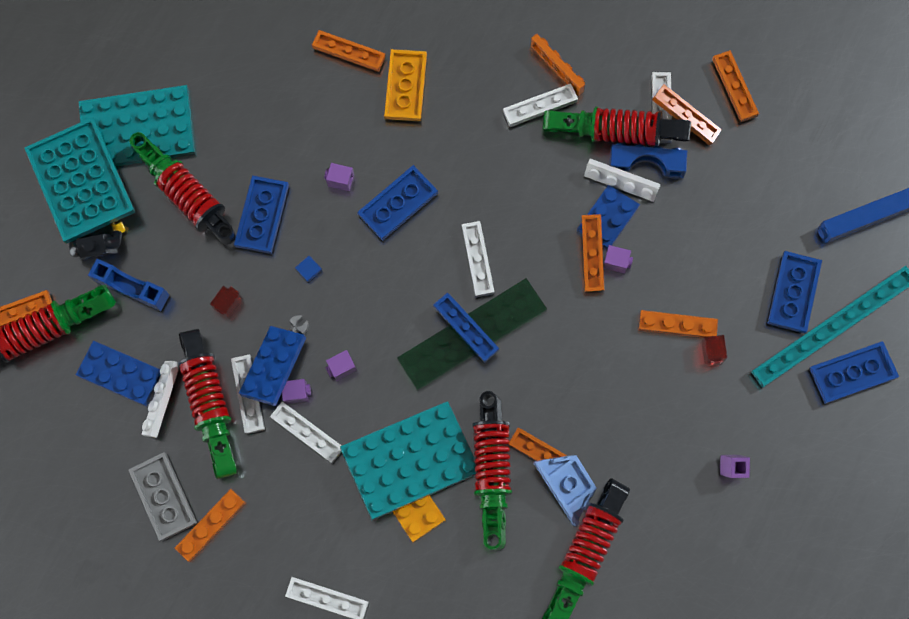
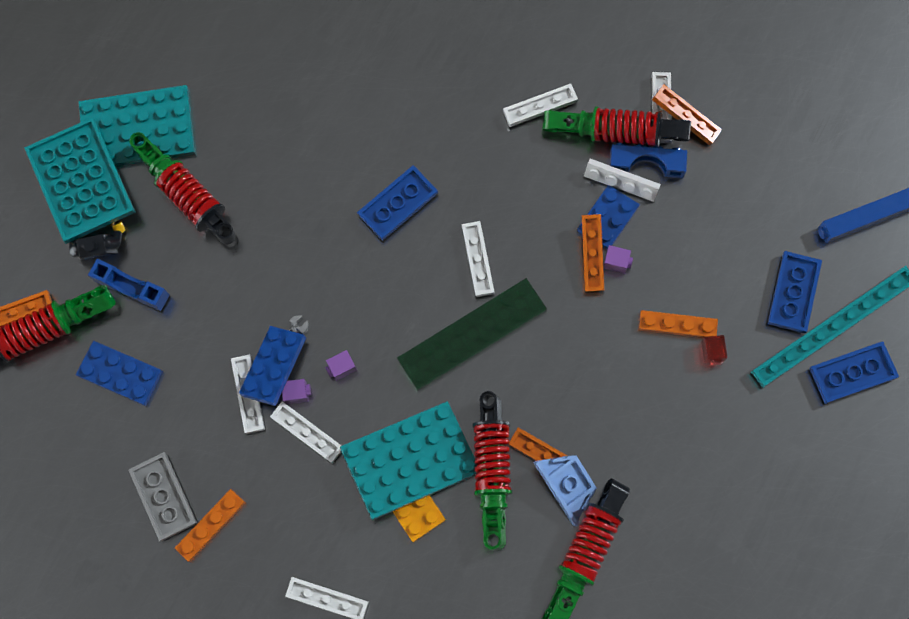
(160, 400): white plate -> none
(206, 401): piece -> none
(226, 301): clear red brick -> none
(261, 214): blue plate -> none
(308, 269): blue tile -> none
(339, 176): medium lavender brick -> none
(348, 50): orange plate -> none
(405, 85): light orange plate -> none
(466, 327): blue plate -> none
(554, 60): orange plate -> none
(735, 86): orange plate -> none
(735, 466): medium lavender brick -> none

